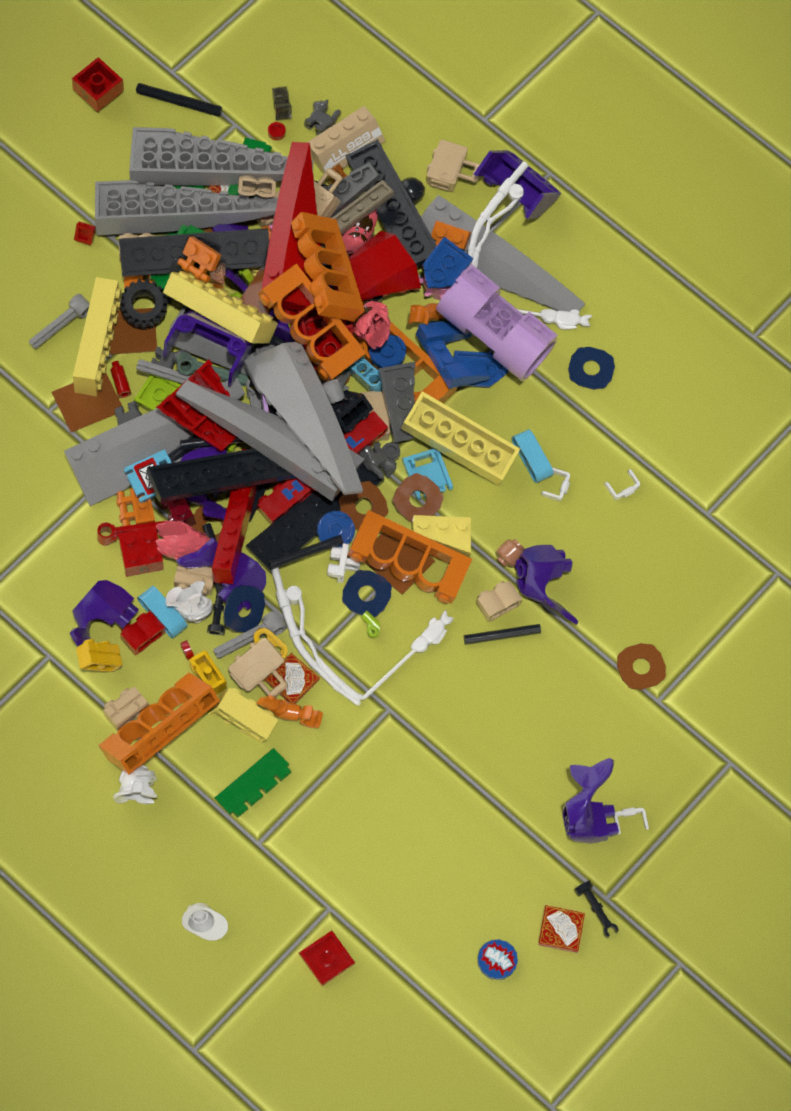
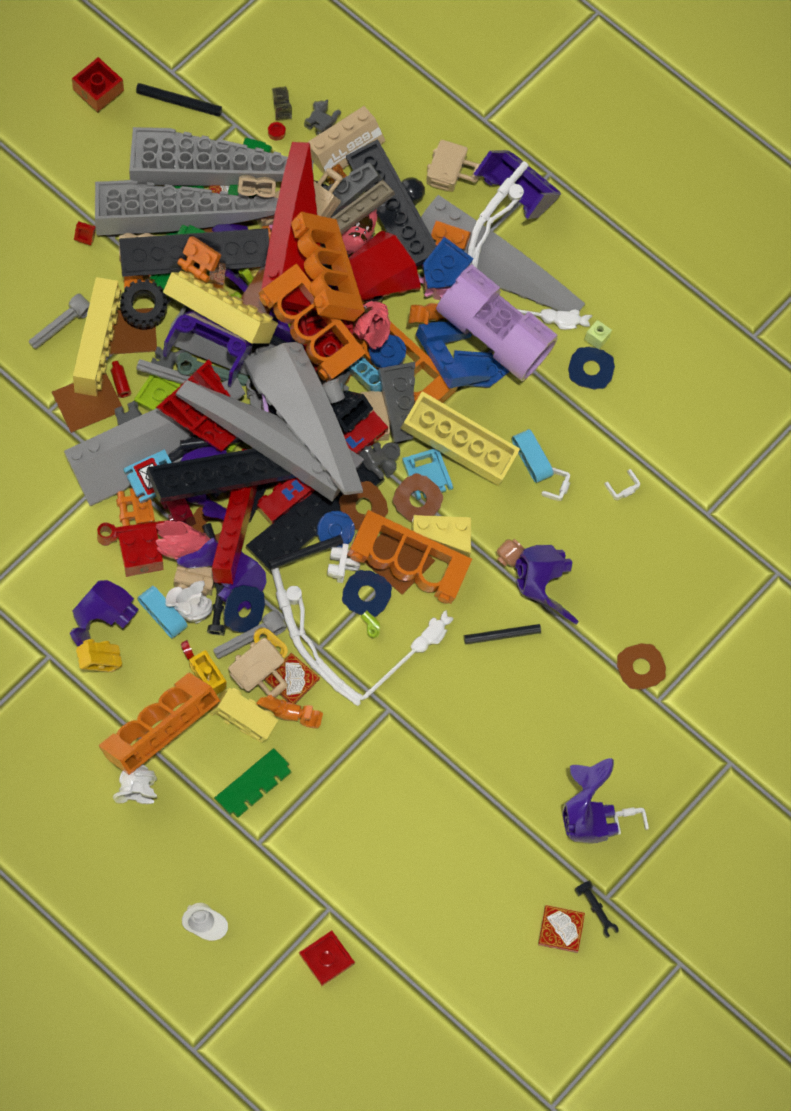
(125, 708): tan brick -> none
(142, 632): red brick -> none
(497, 959): tile -> none
(498, 601): tan brick -> none
(598, 334): none -> yellowish green plate

